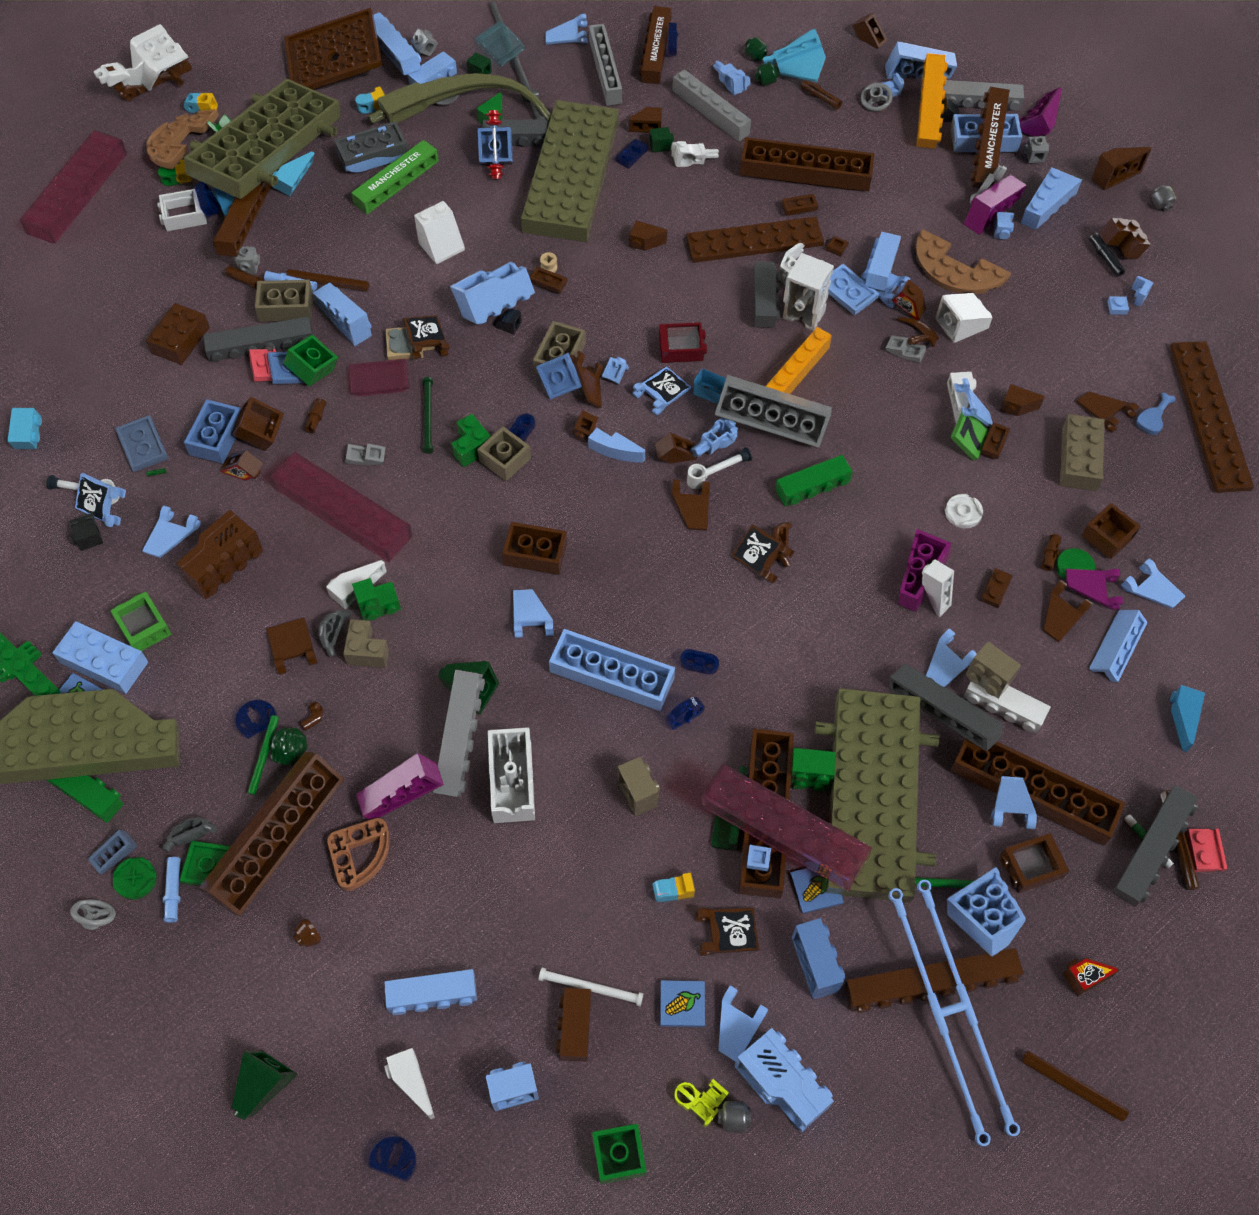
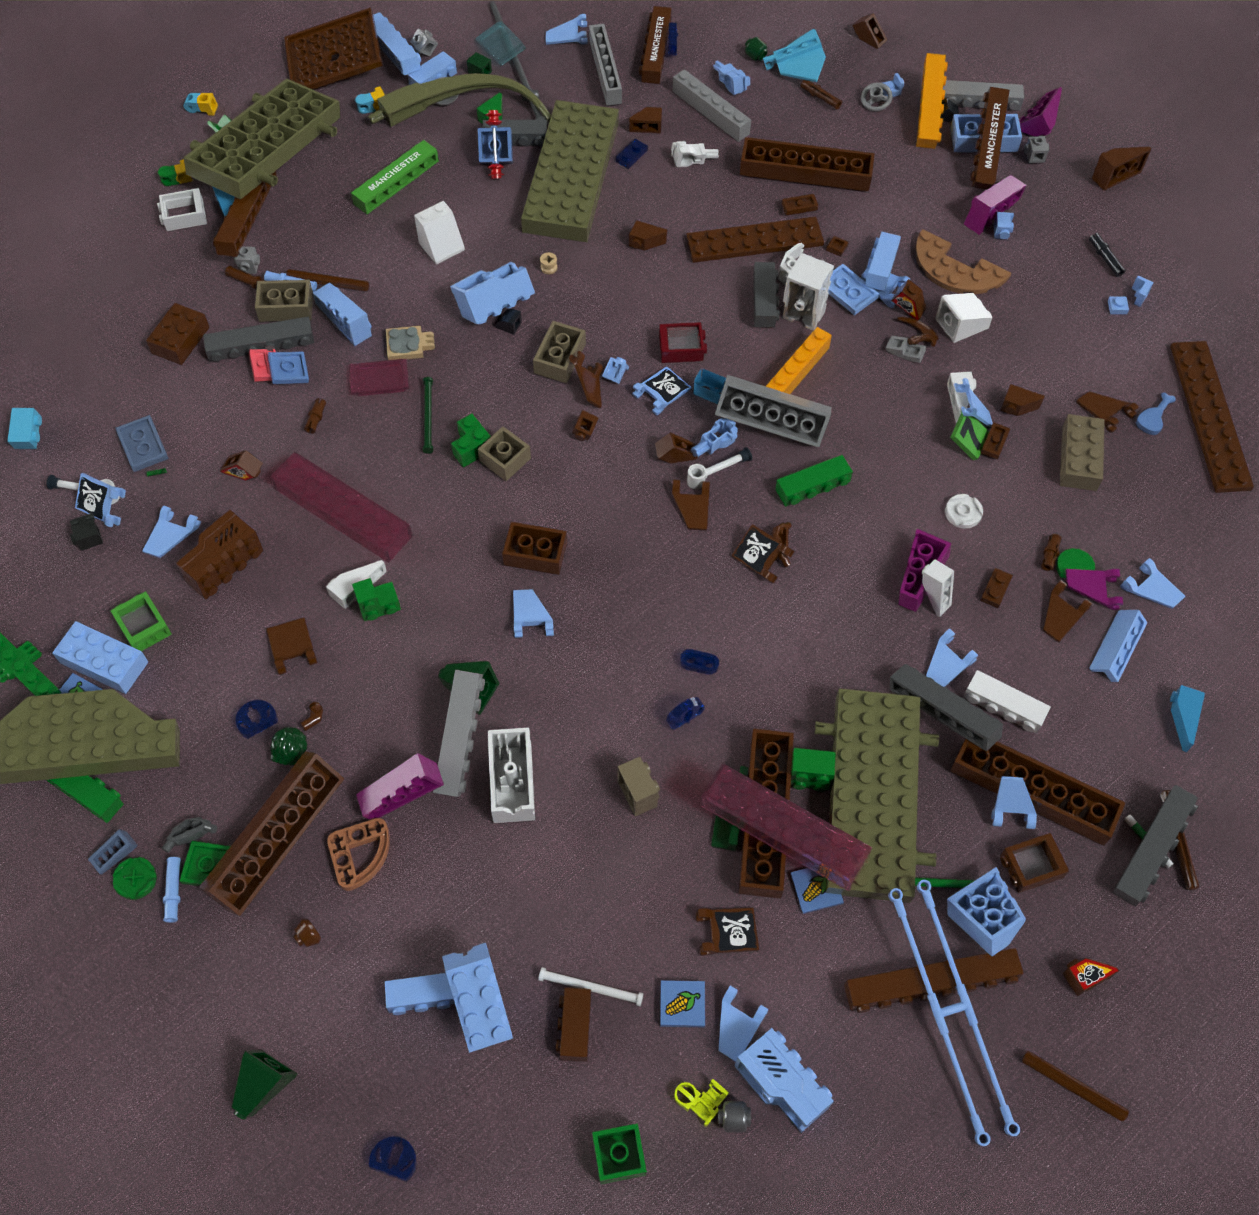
(73, 187): clear pink brick -> none
(93, 916): light grey piece -> none
(154, 61): white piece -> none
(165, 141): medium nougat plate -> none
(207, 200): clear blue piece -> none
(212, 431): medium blue brick -> none
(258, 423): reddish brown piece -> none
(263, 755): green bar -> none
(292, 173): medium azure slope -> none
(310, 360): green brick -> none
(330, 628): dark grey piece -> none
(362, 649): dark tan brick -> none
(365, 455): light grey slope -> none
(371, 147): dark grey piece -> none
(407, 1076): white slope -> none
(425, 332): flag -> none
(477, 998): none -> light blue piece
(512, 1086): light blue brick -> none
(519, 429): clear blue plate -> none
(548, 280): reddish brown plate -> none
(559, 376): medium blue tile -> none
(612, 669): light blue brick -> none
(615, 447): light blue slope -> none
(661, 139): dark green brick -> none
(674, 888): leg -> none
(758, 858): light blue plate -> none
(766, 74): dark green head -> none
(818, 958): medium blue brick -> none
(909, 61): light blue wedge -> none
(993, 670): dark tan brick -> none
(996, 176): light grey piece -> none
(1050, 196): light blue wedge -> none
(1110, 530): reddish brown piece -> none
(1126, 235): reddish brown brick -> none
(1163, 197): flat silver head -> none
(1206, 850): coral plate -> none

